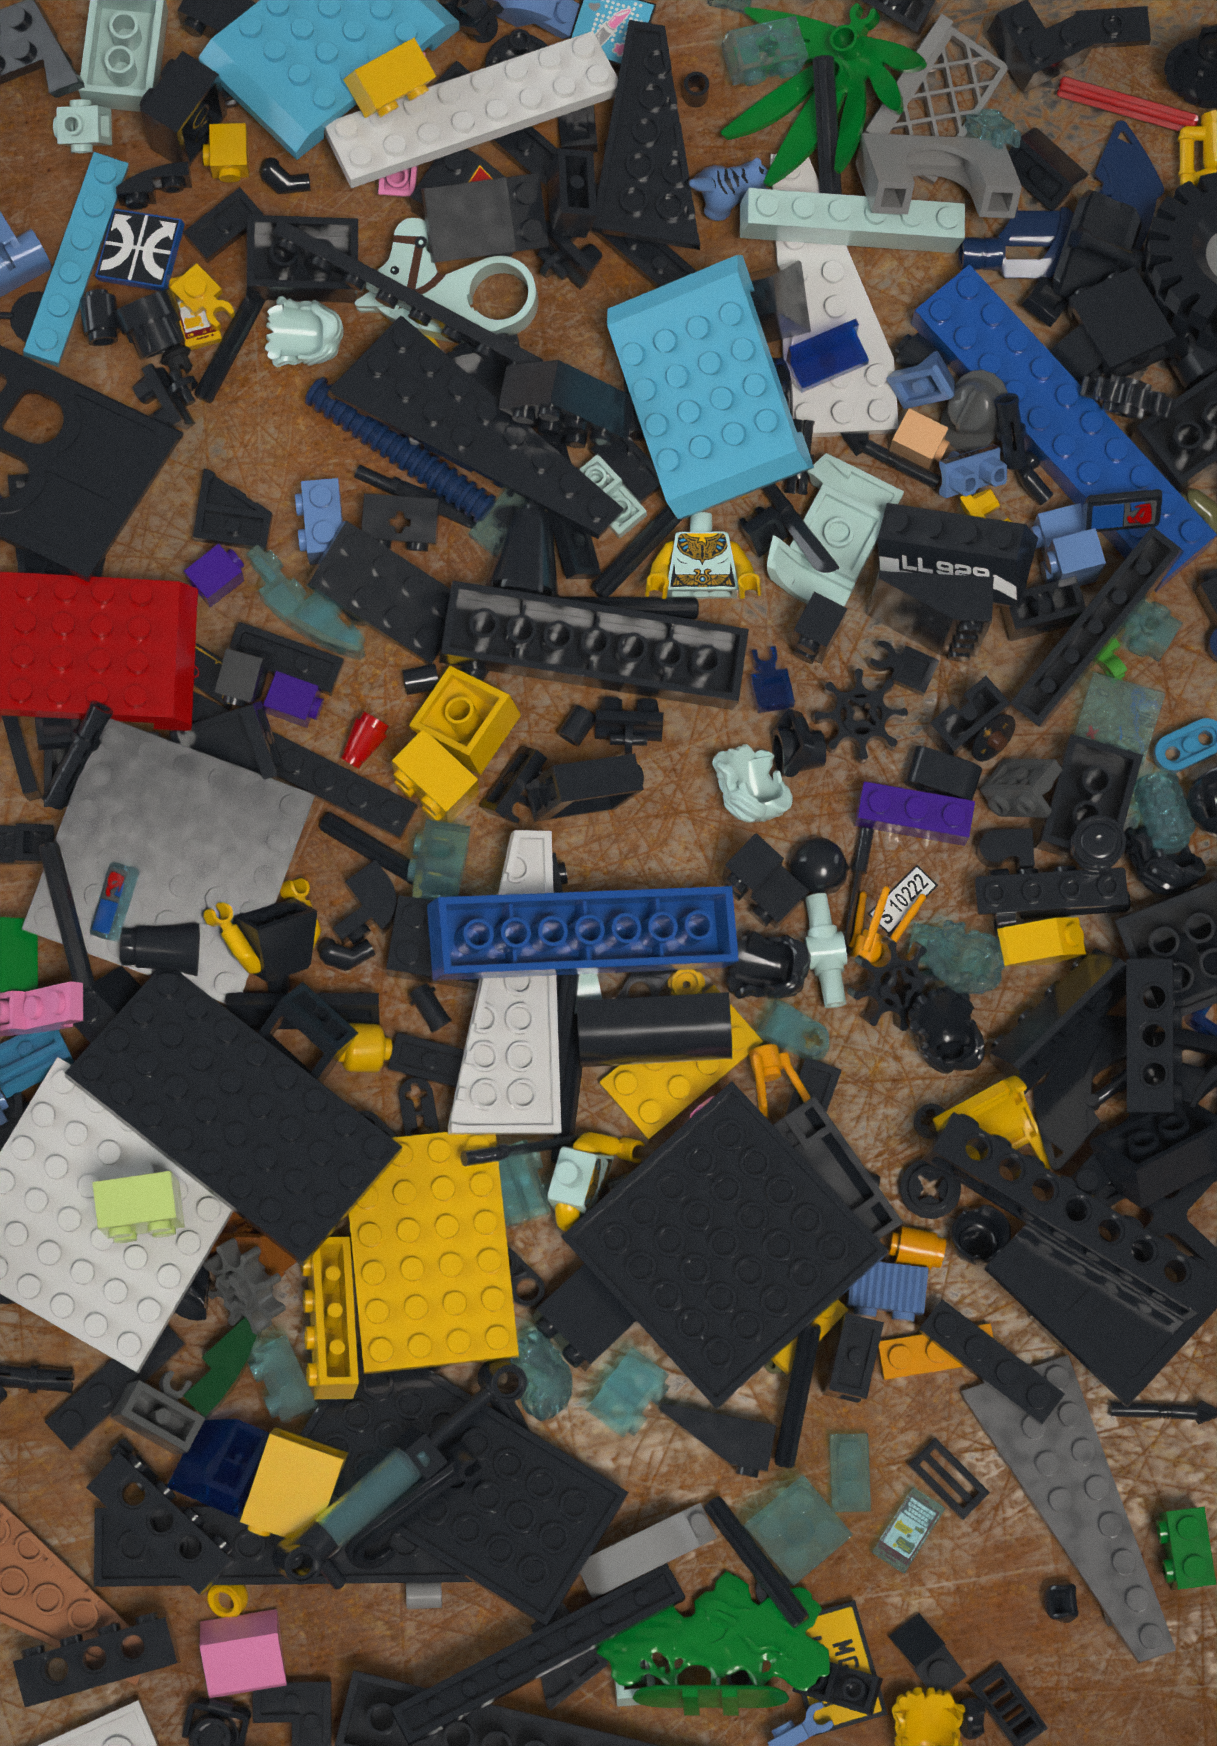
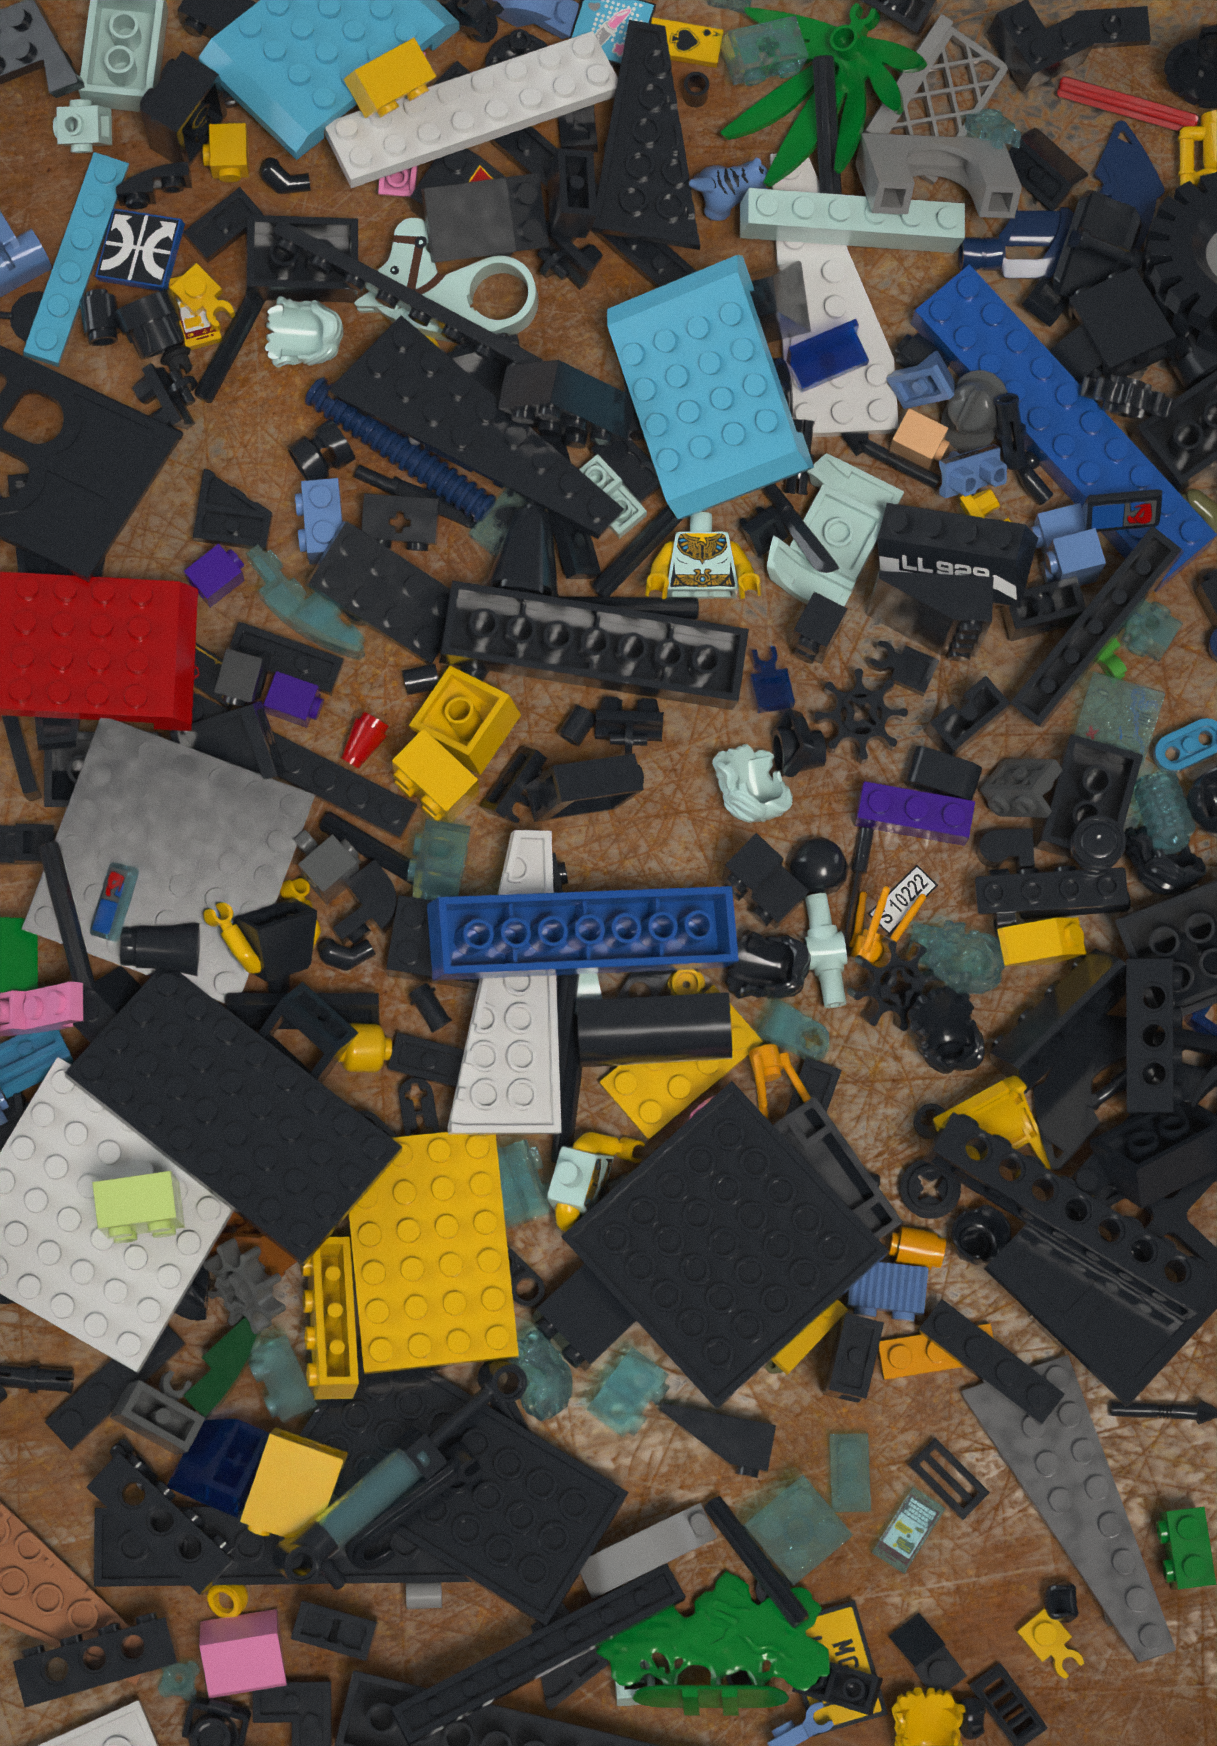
(84, 741): black pin -> none
(186, 1688): none -> clear light blue plate
(307, 455): none -> black wheel
(327, 865): none -> dark grey brick
(334, 1630): none -> black brick
(502, 1151): black piece -> none
(692, 42): none -> yellow tile
(797, 1396): black axle -> none
(993, 737): piece -> none
(1046, 1639): none -> yellow plate

